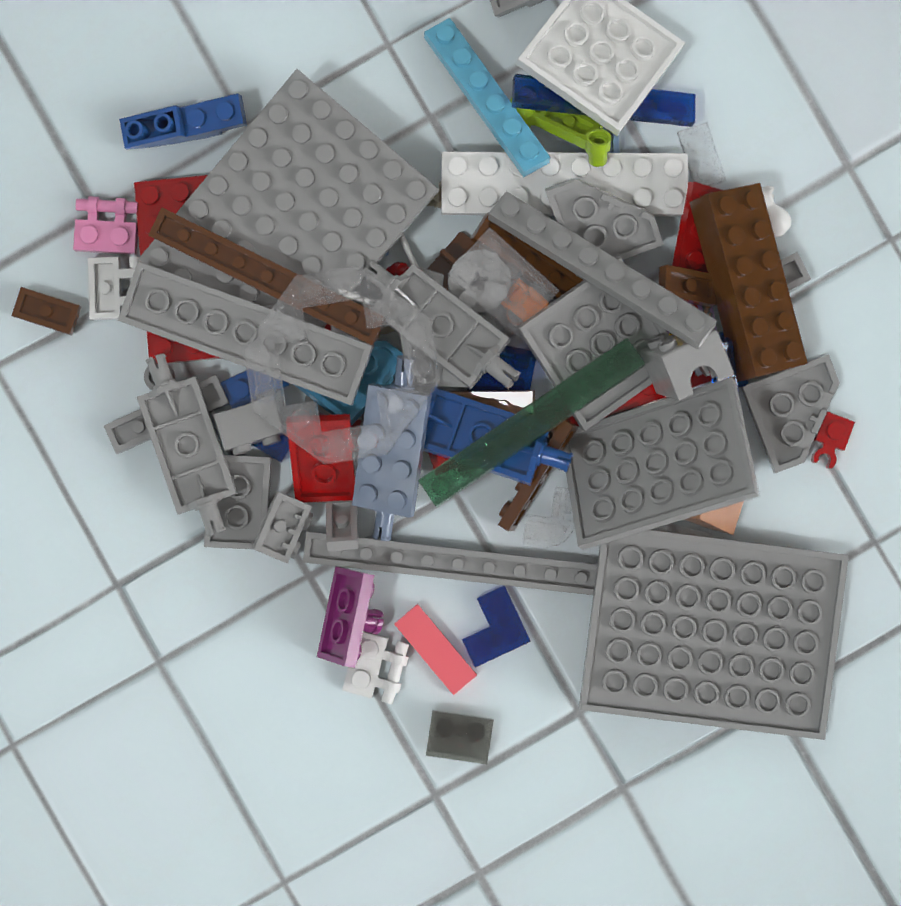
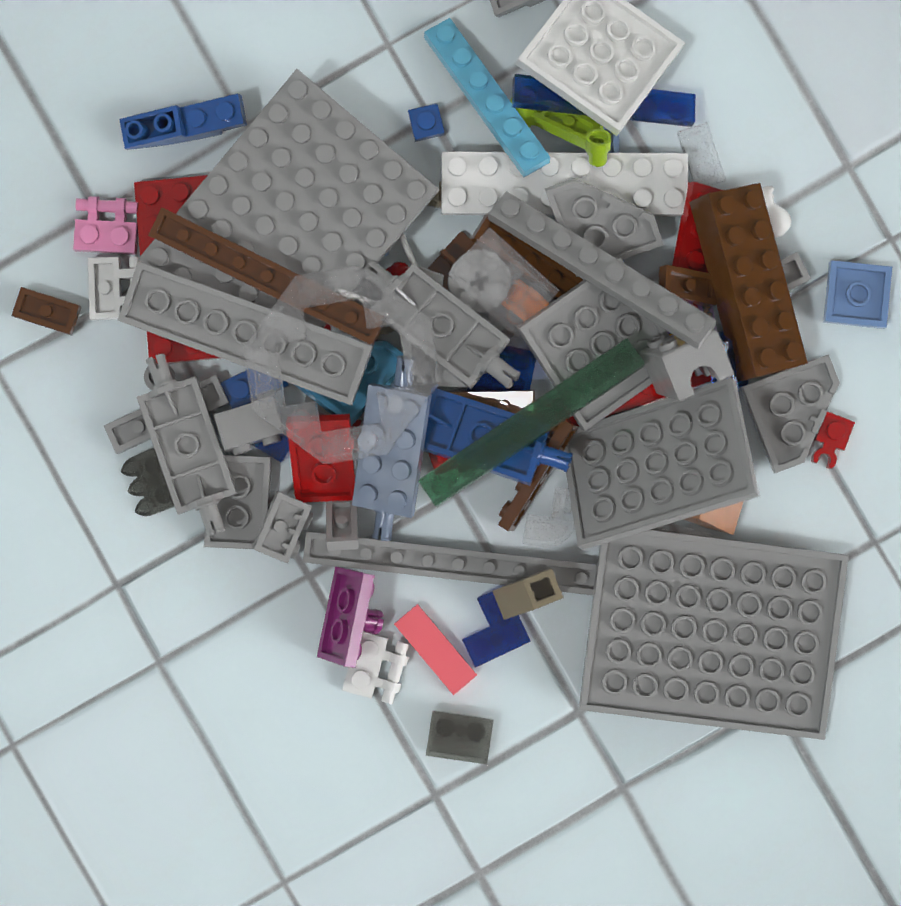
(149, 483): none -> clear smoke plate
(426, 122): none -> blue plate
(528, 593): none -> dark tan slope
(857, 294): none -> medium blue plate

